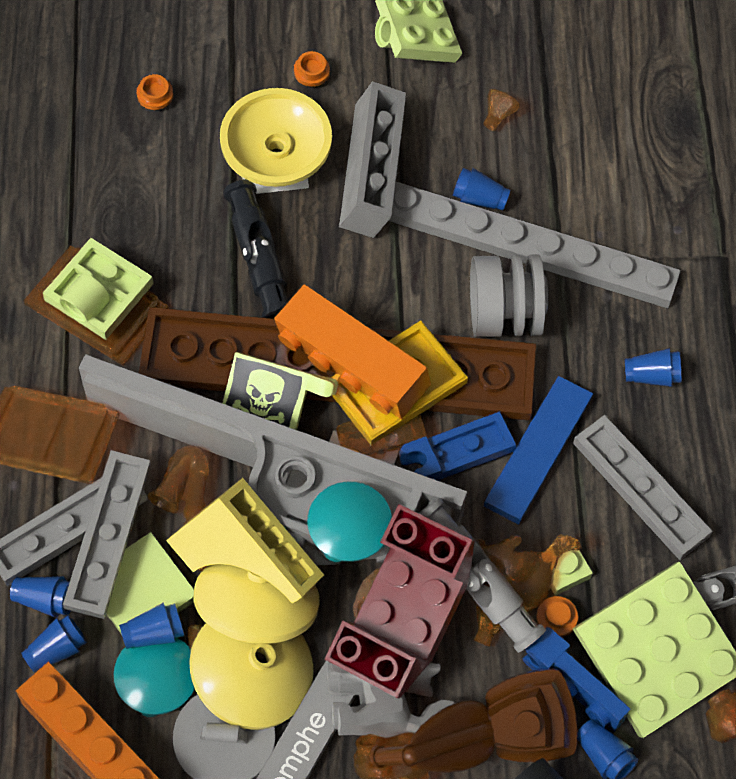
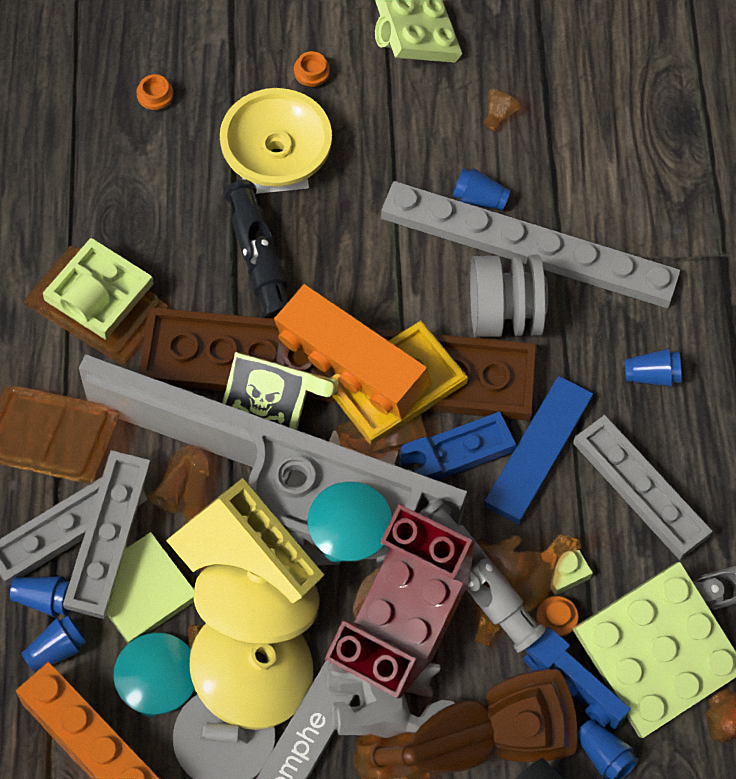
(153, 627): blue cone -> none
(372, 160): light grey brick -> none

